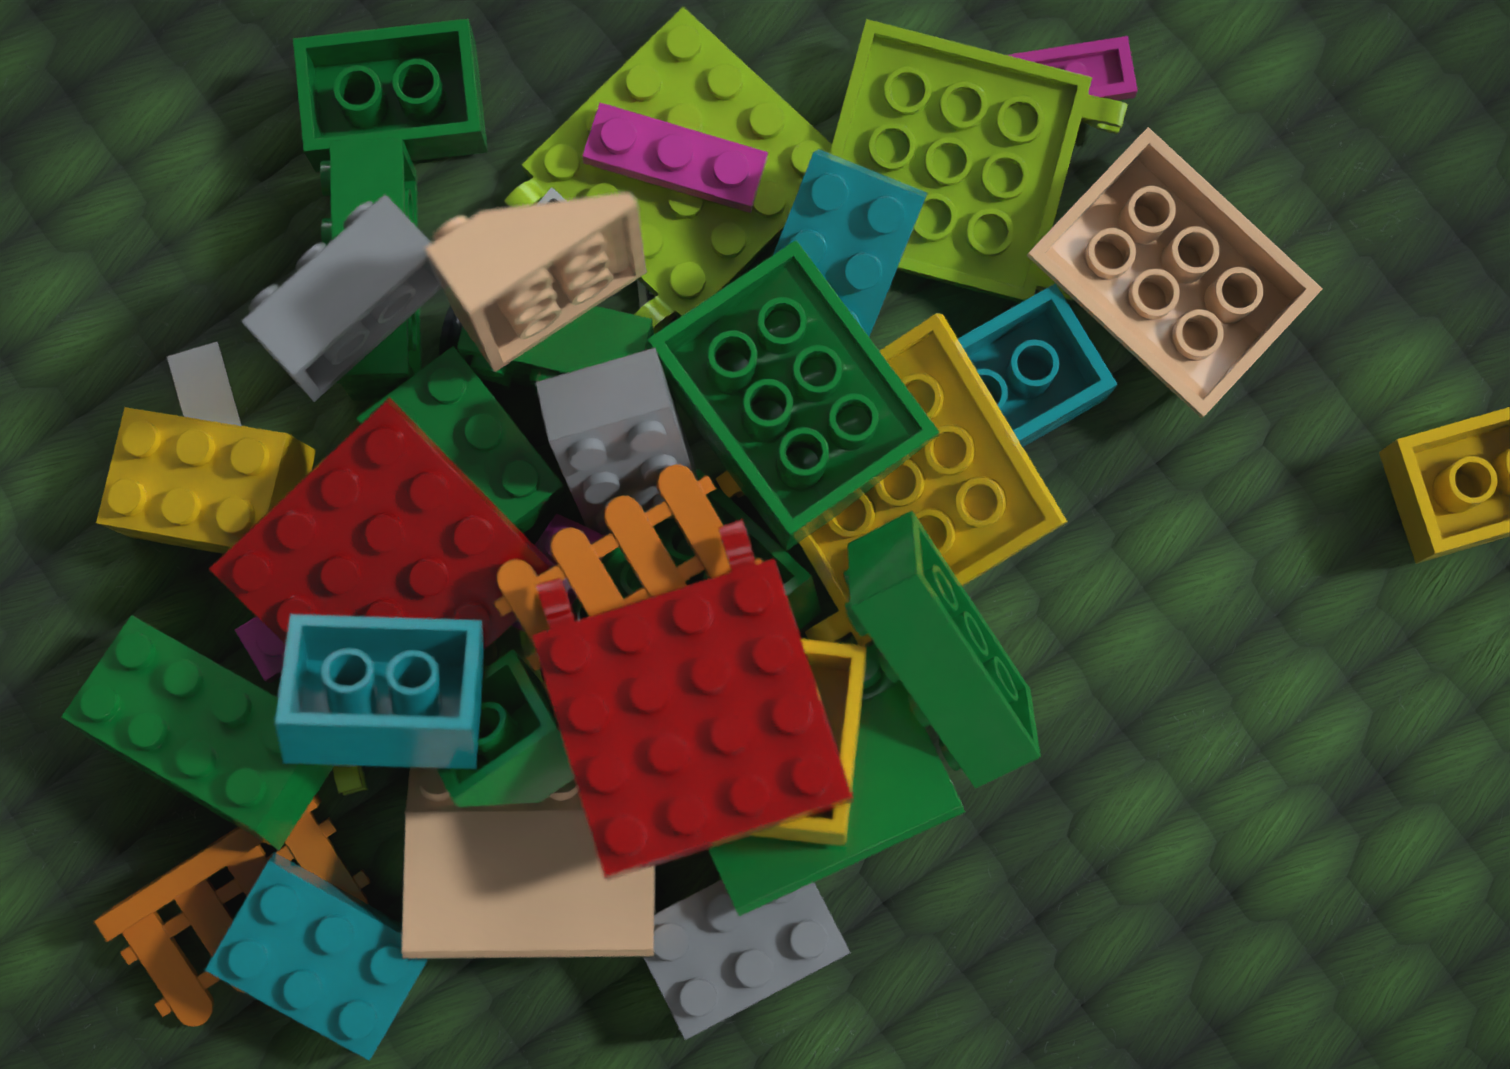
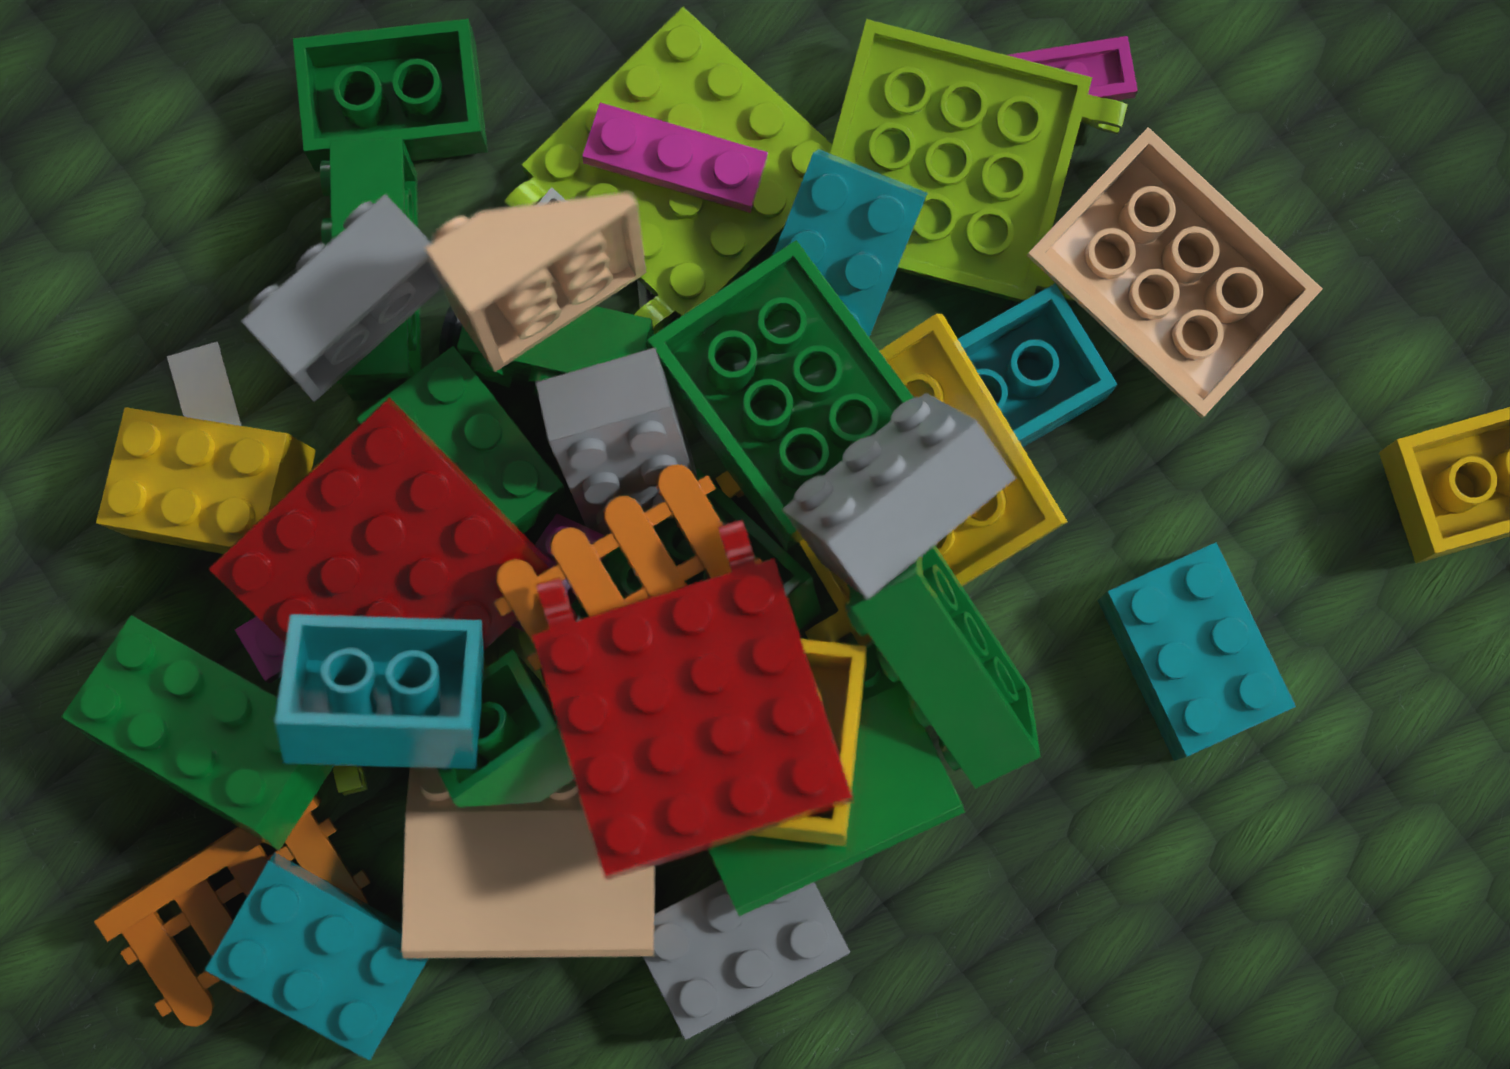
(898, 493): none -> light grey brick
(1195, 652): none -> teal brick

